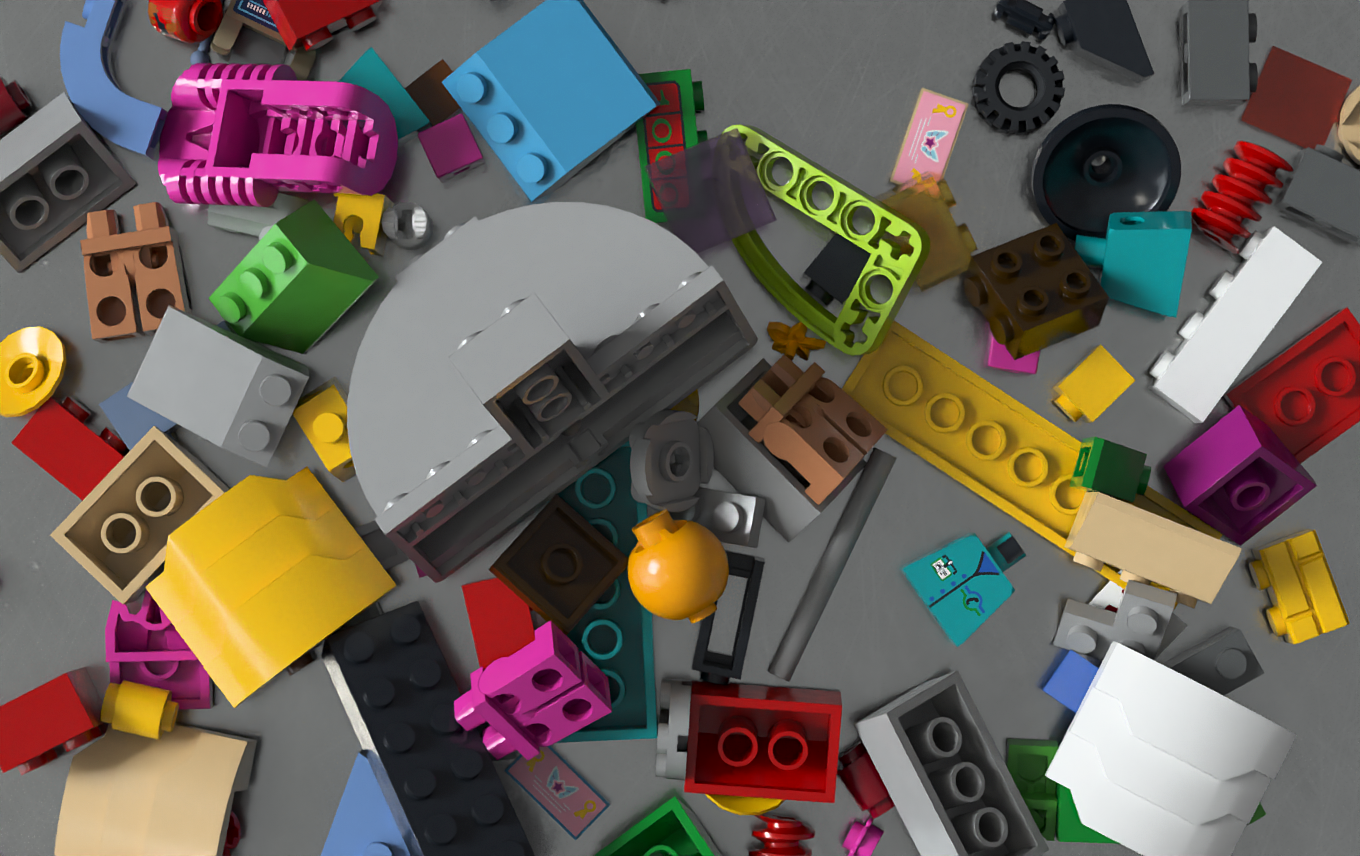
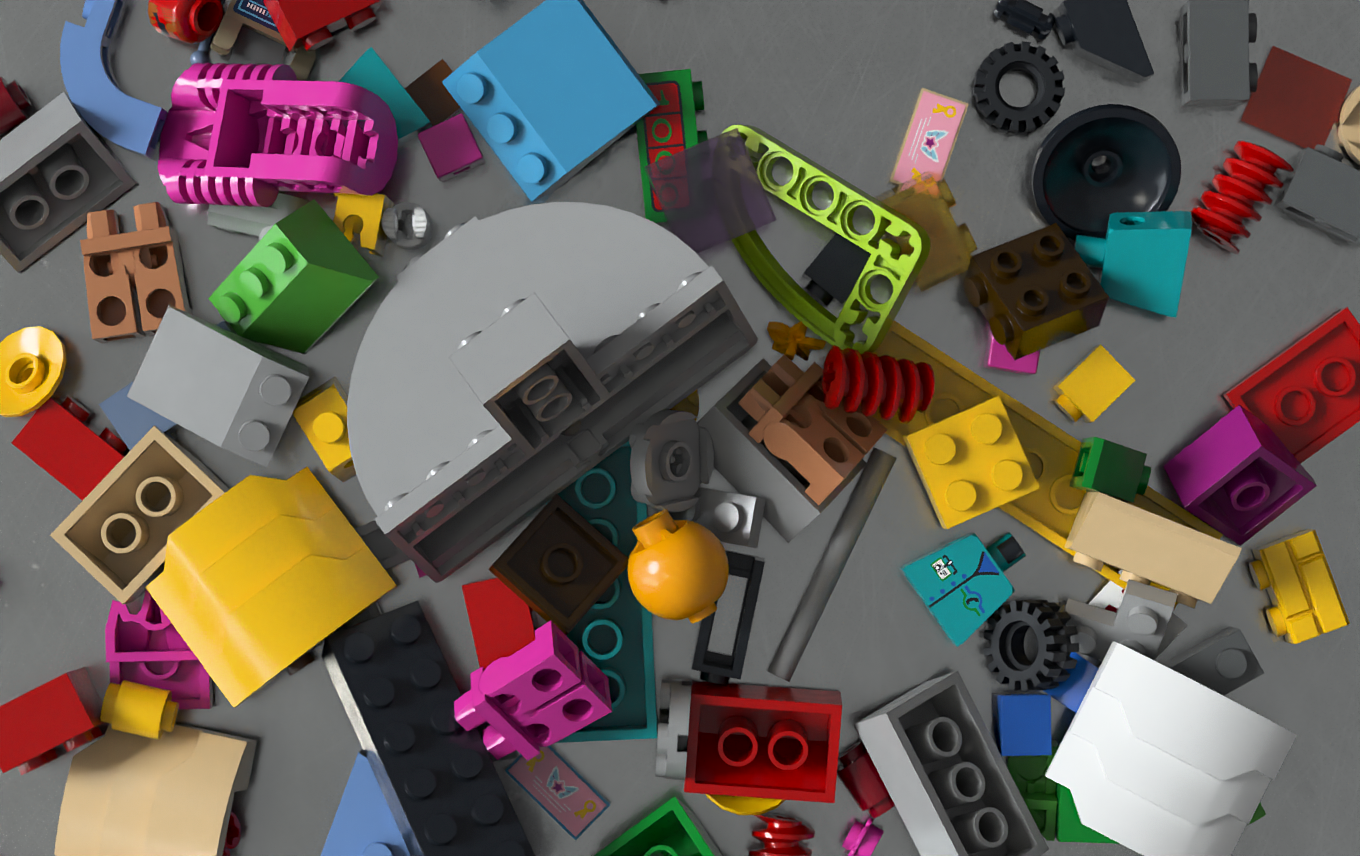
(876, 383): none -> red piece
(971, 462): none -> yellow brick
(1022, 724): none -> blue brick
(1053, 645): none -> black tyre
(1233, 324): white brick -> none

